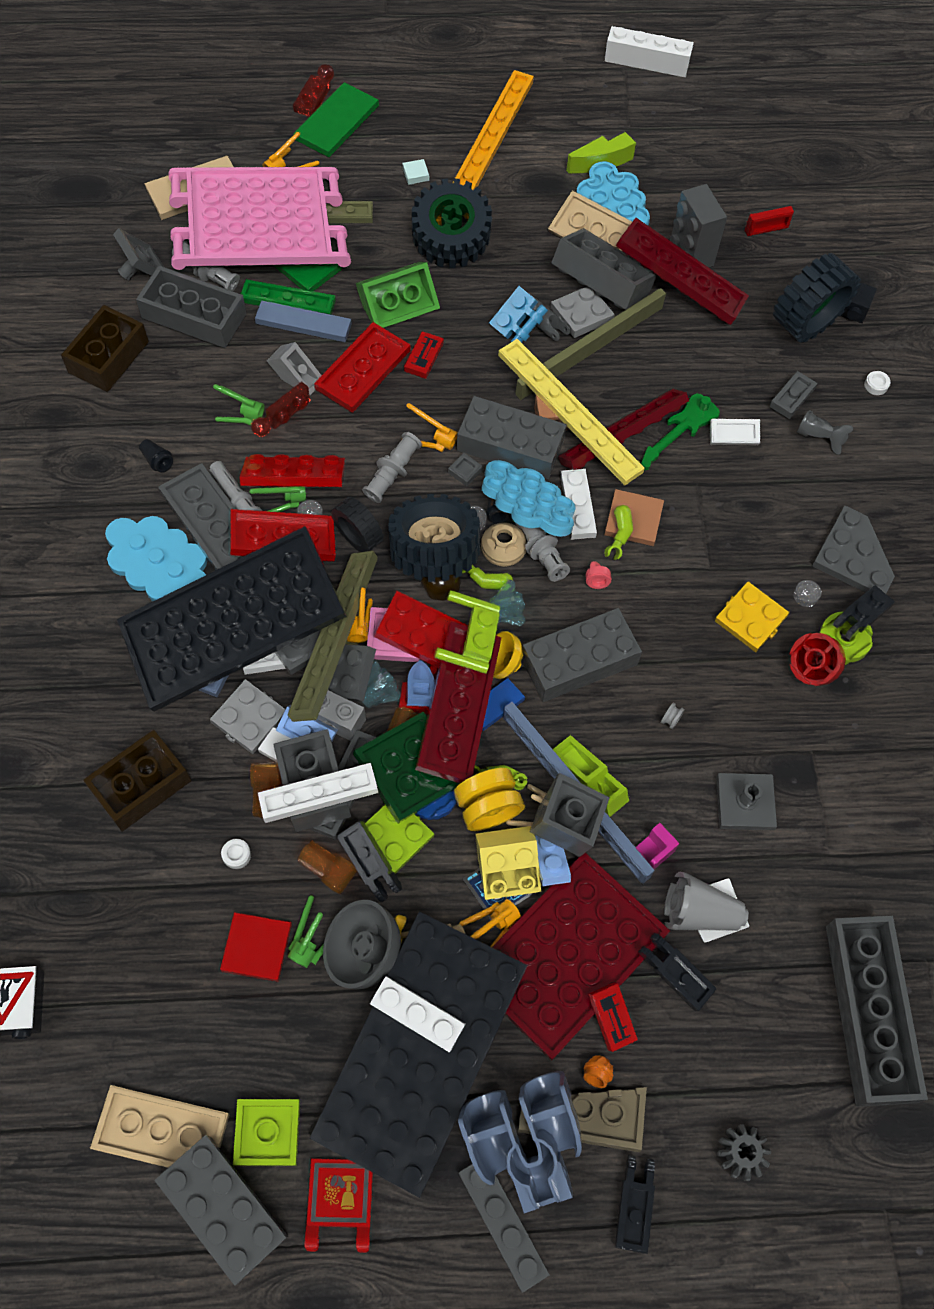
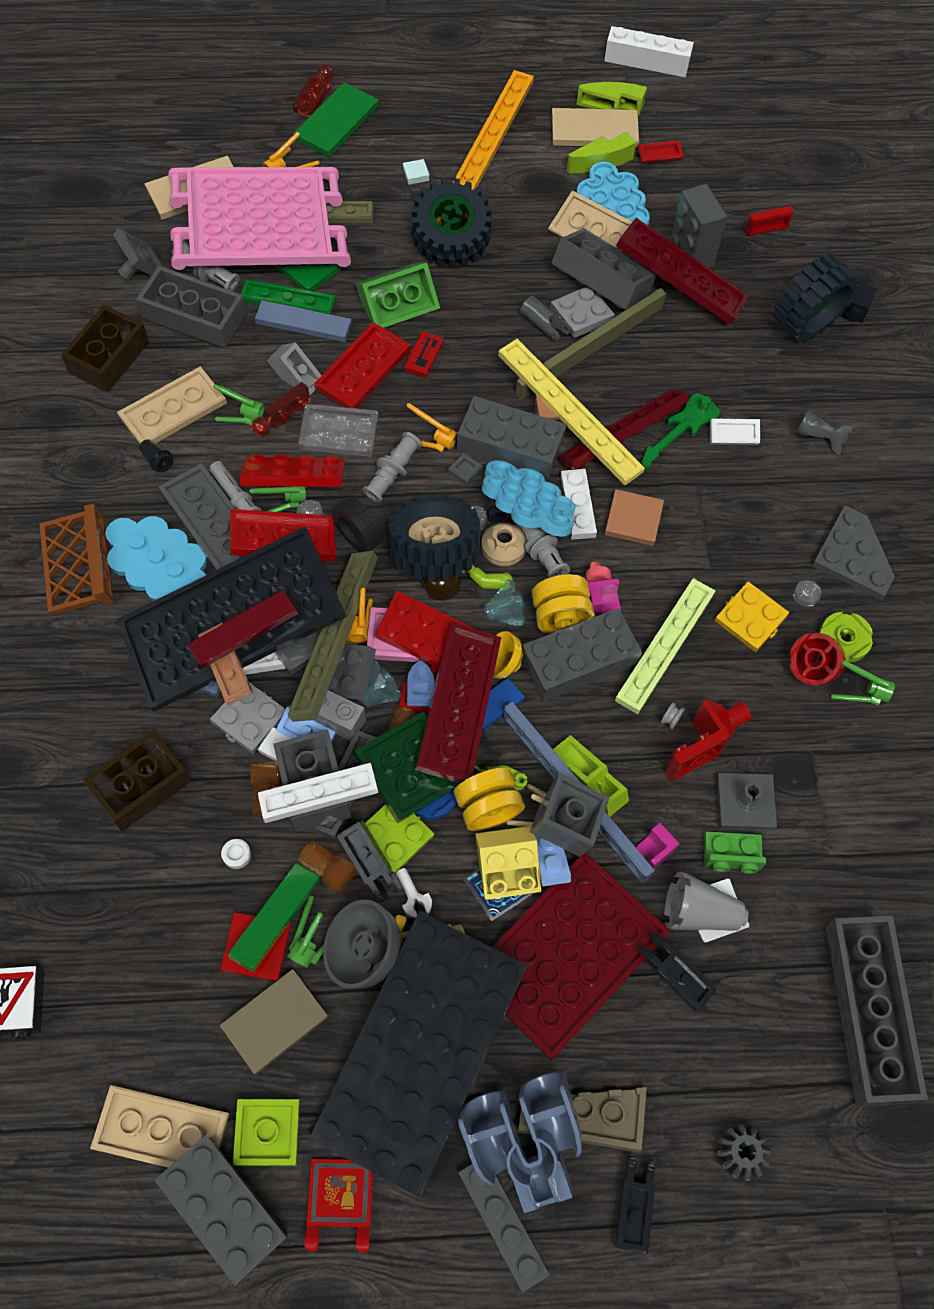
(97, 555): none -> dark orange fence
(172, 407): none -> tan tile
(230, 676): none -> nougat tile
(242, 629): none -> dark red tile
(274, 917): none -> green tile
(274, 1022): none -> dark tan tile
(338, 430): none -> clear plate
(412, 895): none -> white bar
(418, 1014): white plate -> none
(479, 635): lime plate -> none
(503, 916): light orange plant -> none
(514, 312): dark azure plate -> none
(562, 602): none -> yellow wheel
(583, 126): none -> tan tile
(598, 1071): orange plate -> none
(604, 596): none -> dark pink panel
(612, 96): none -> lime slope
(613, 1017): red tile -> none
(625, 529): lime arm -> none
(660, 152): none -> red tile
(665, 646): none -> yellowish green plate
(715, 728): none -> red plate
(733, 851): none -> bright green bracket
(793, 395): dark grey plate -> none
(864, 611): black hinge -> none
(877, 383): white tile -> none
(878, 688): none -> bright green plant

